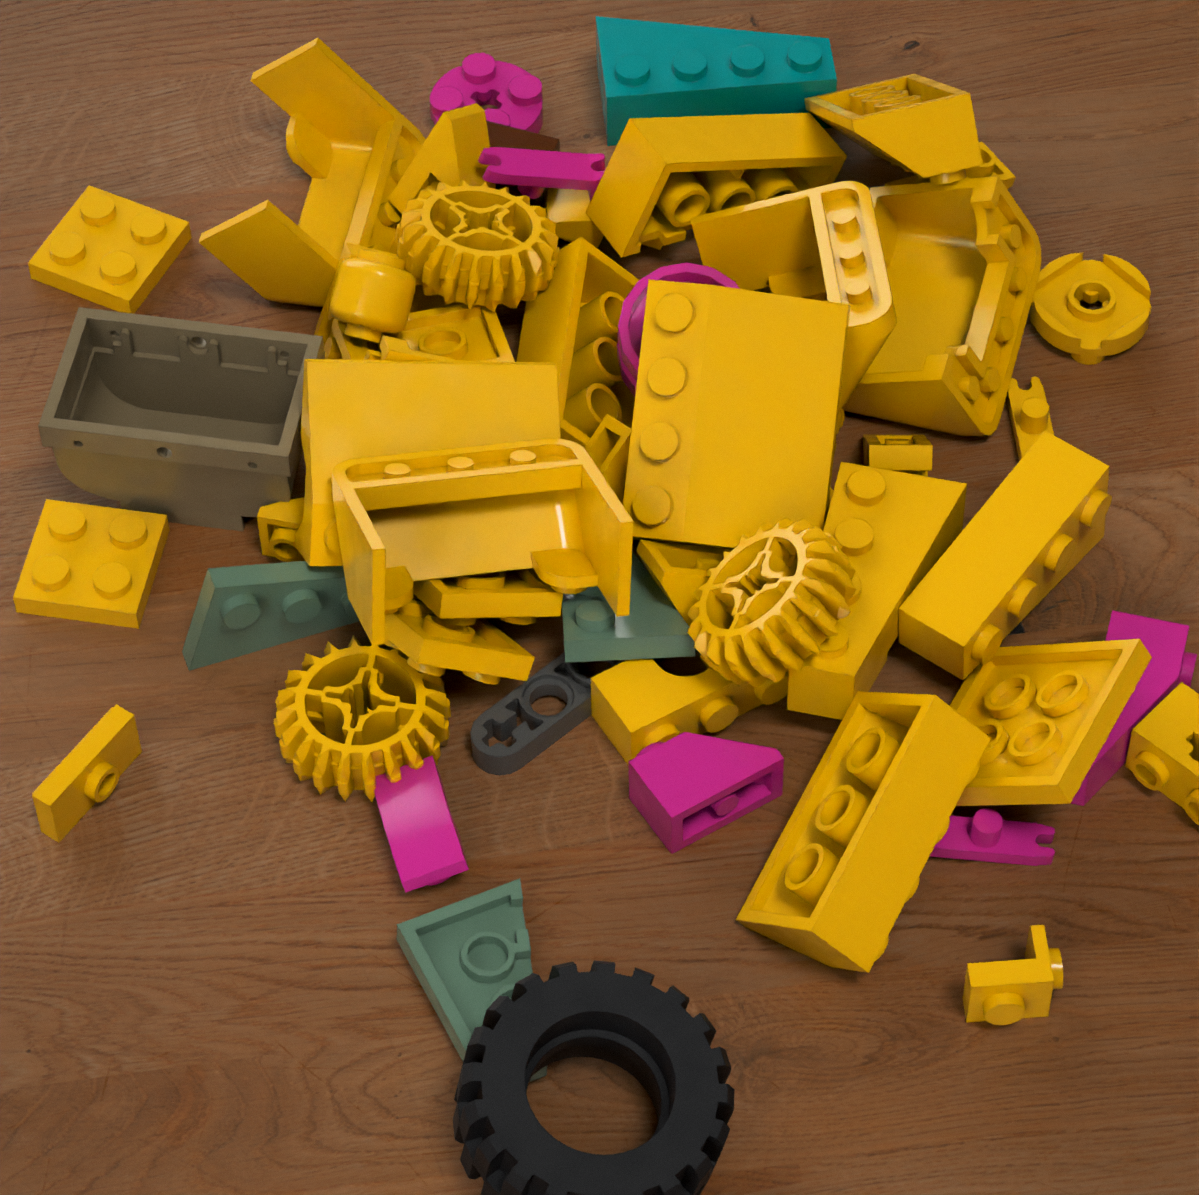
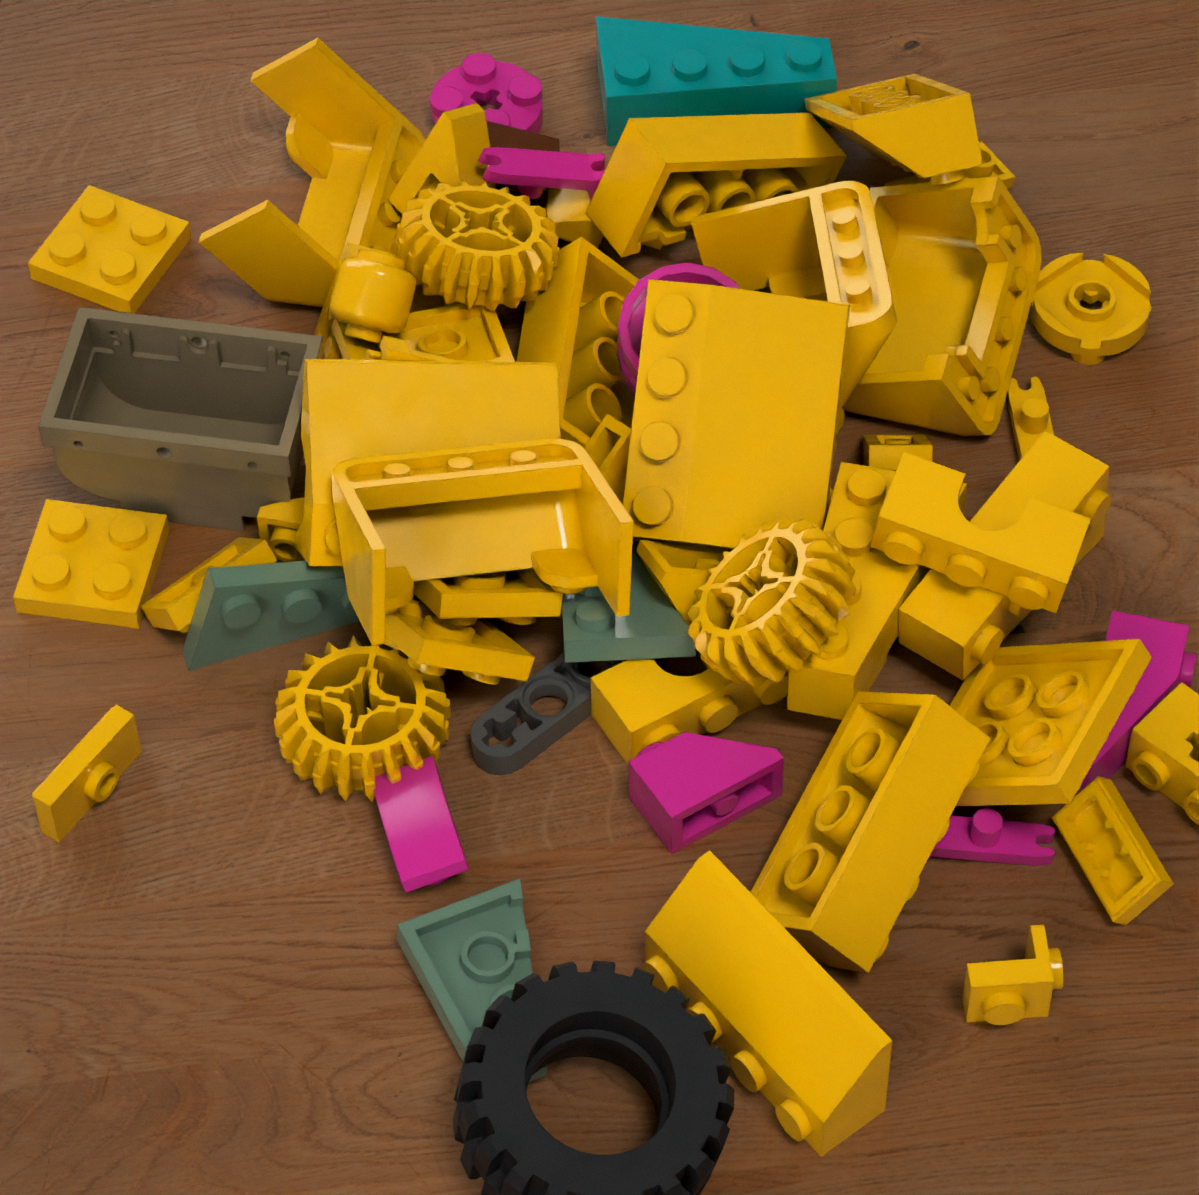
(176, 604): none -> yellow plate
(771, 1007): none -> yellow slope
(926, 528): none -> yellow arch
(1112, 851): none -> yellow plate

